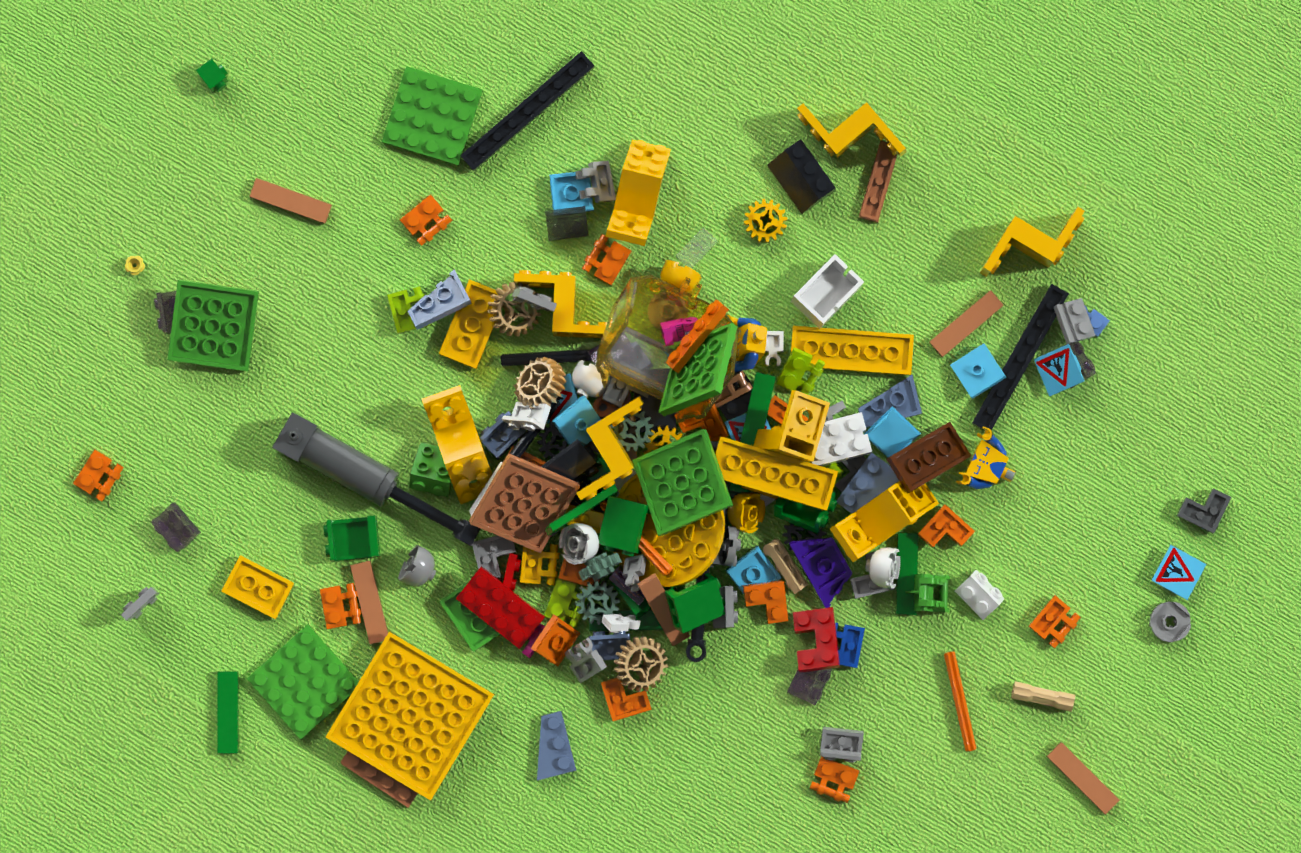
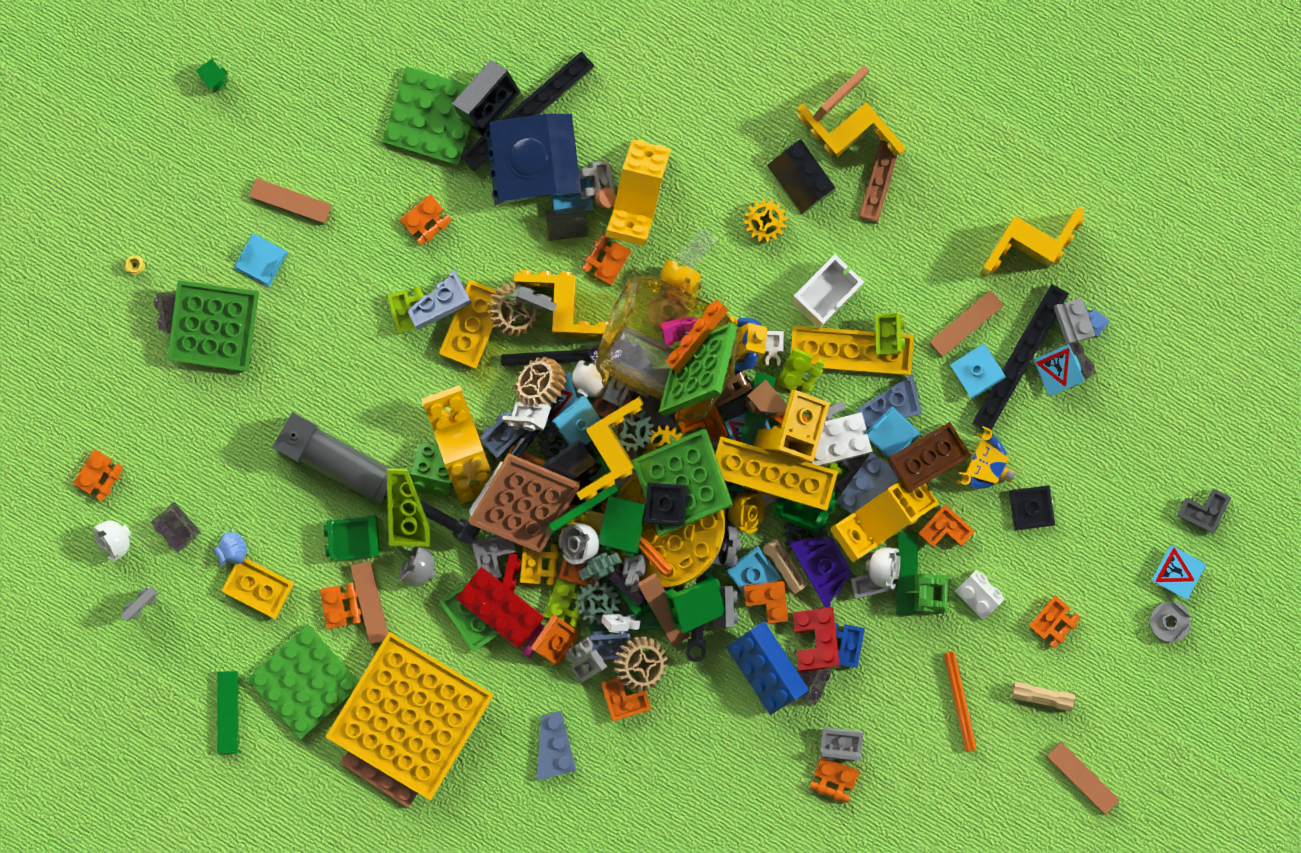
(112, 539): none -> white cylinder
(231, 549): none -> medium blue animal
(260, 260): none -> medium azure piece
(405, 513): none -> lime wedge
(486, 97): none -> black slope
(532, 157): none -> dark blue panel
(605, 198): none -> nougat tile
(666, 504): none -> black tile
(765, 401): none -> medium nougat slope
(767, 668): none -> blue brick
(841, 93): none -> nougat tile
(888, 334): none -> lime bracket
(1032, 507): none -> black tile

